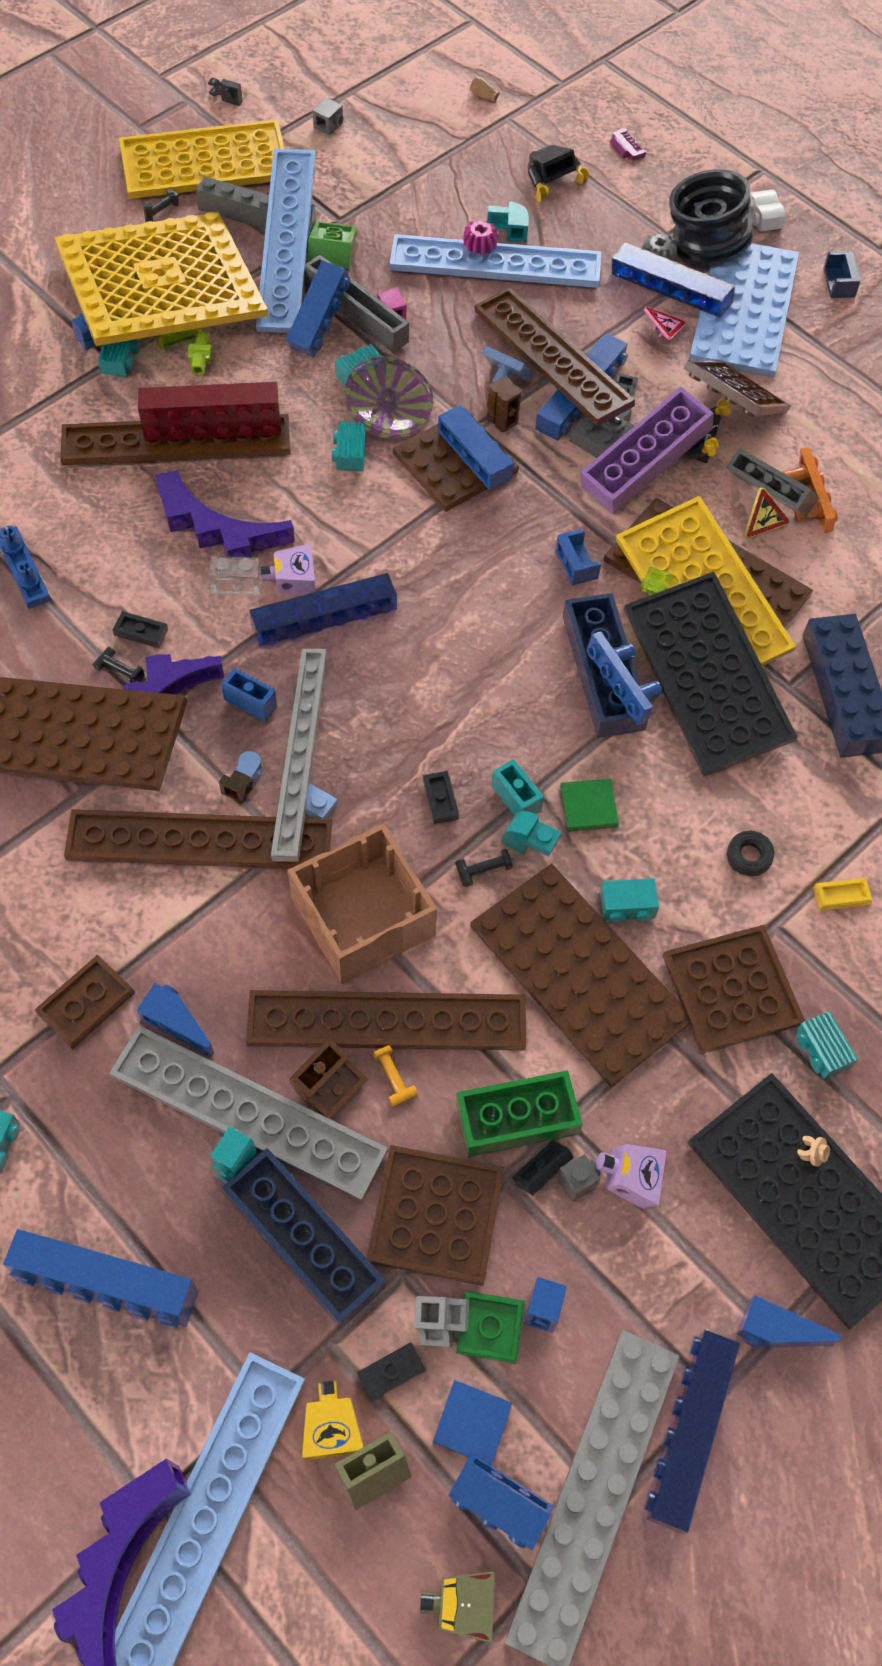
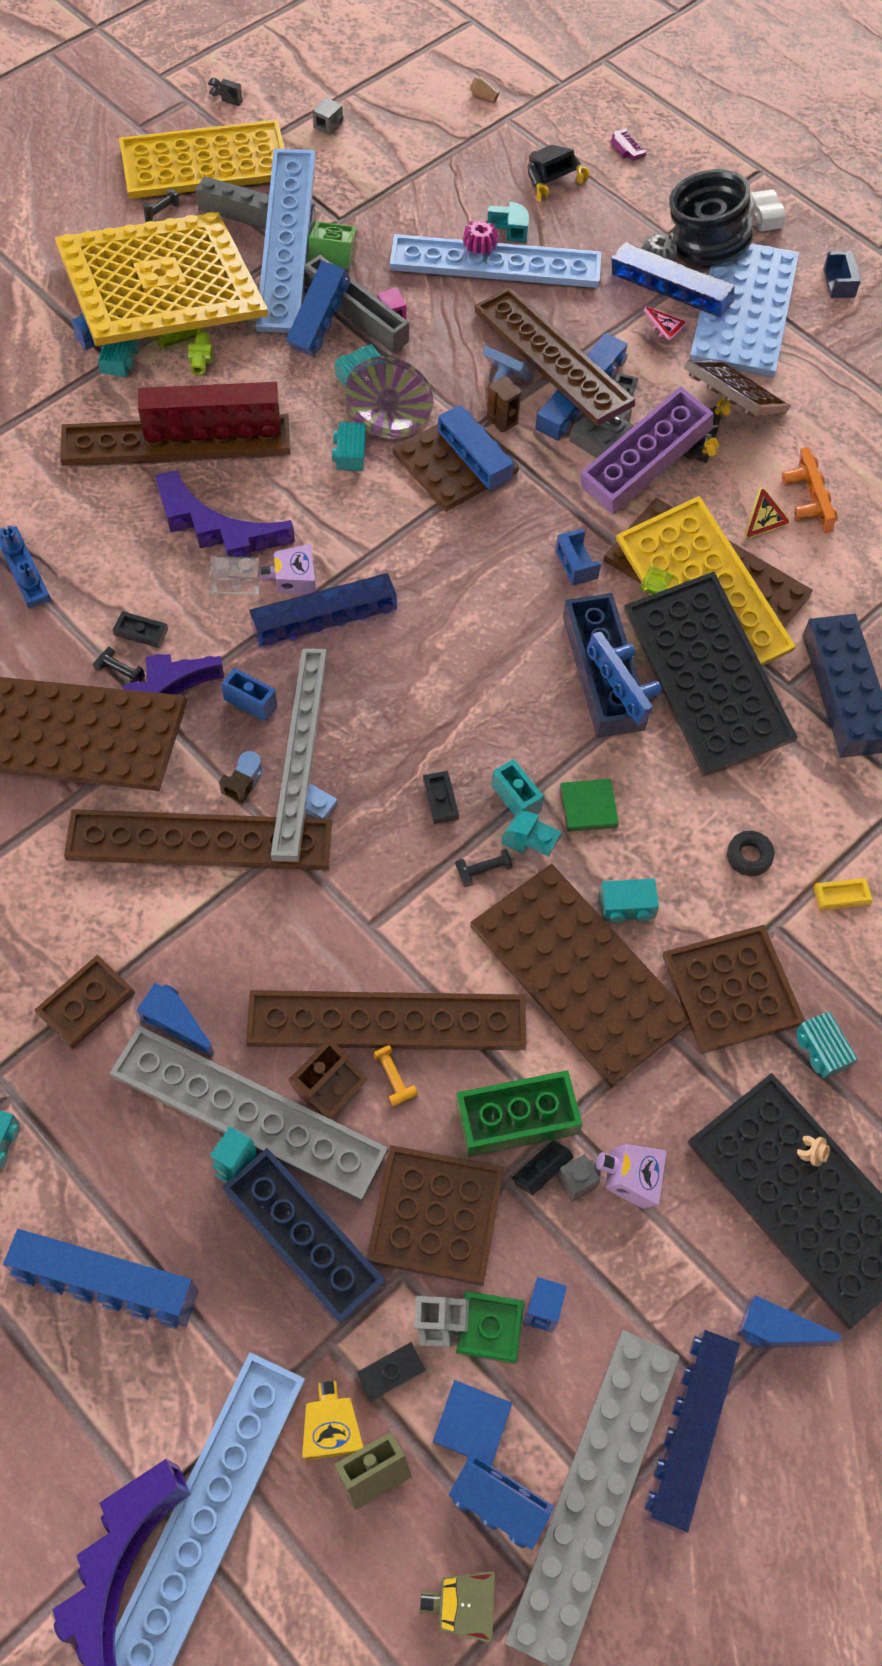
(362, 903): nougat tile -> none
(777, 484): dark grey brick -> none

